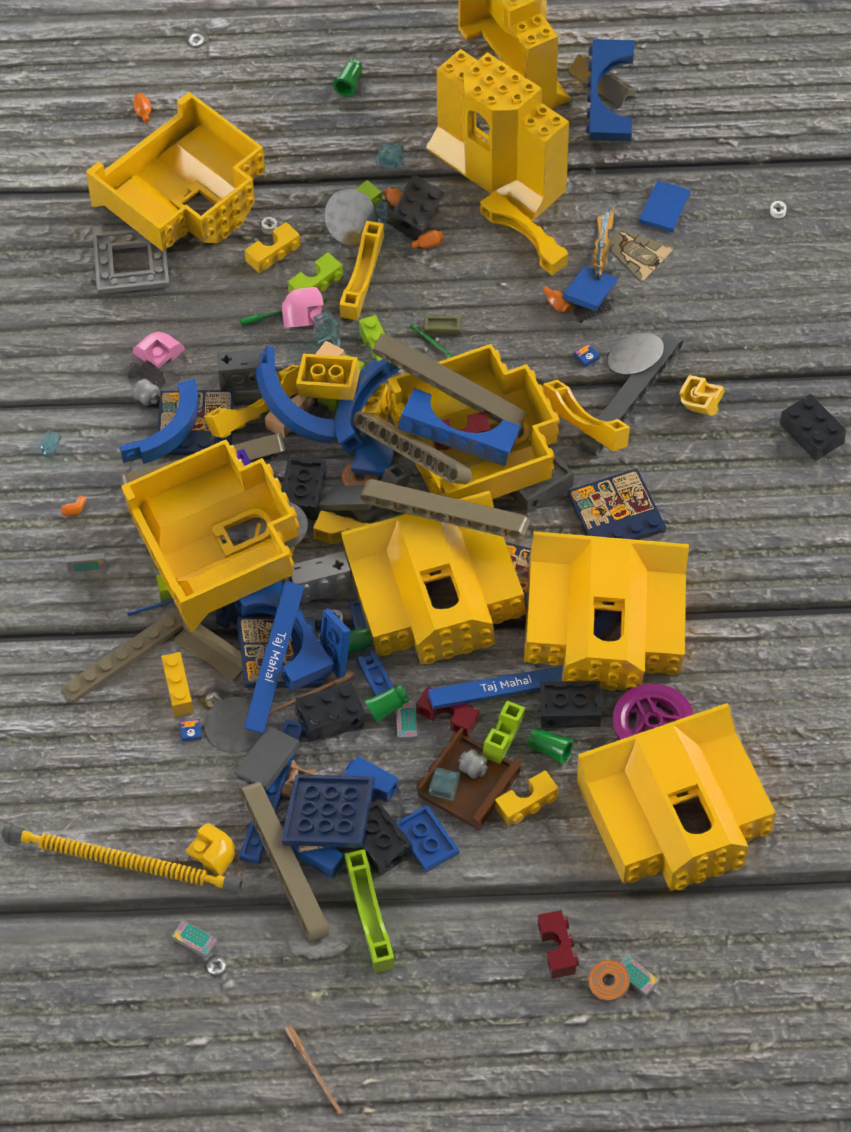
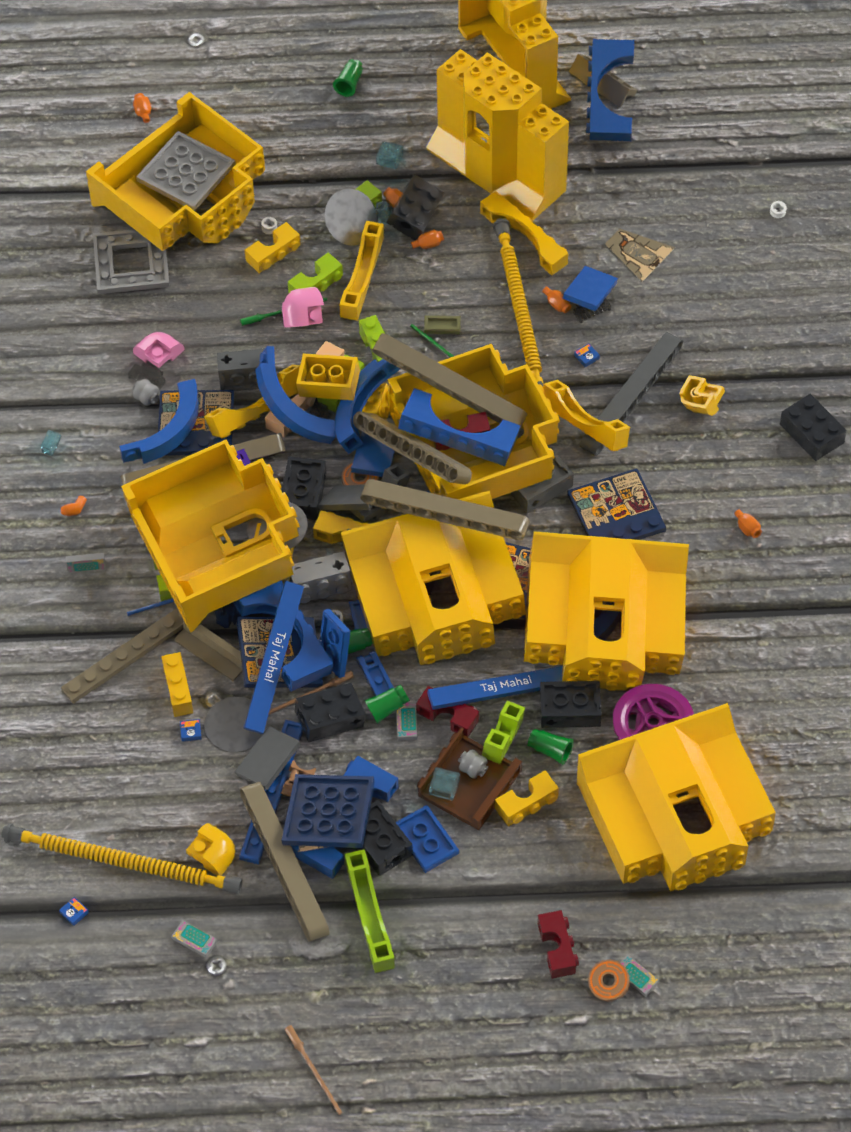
(74, 911): none -> blue tile
(186, 170): none -> light grey plate
(326, 328): clear light blue panel -> none
(518, 298): none -> yellow hose
(605, 223): pearl gold sword -> none
(635, 353): flat silver sticker -> none
(664, 206): blue tile -> none
(748, 524): none -> orange plant

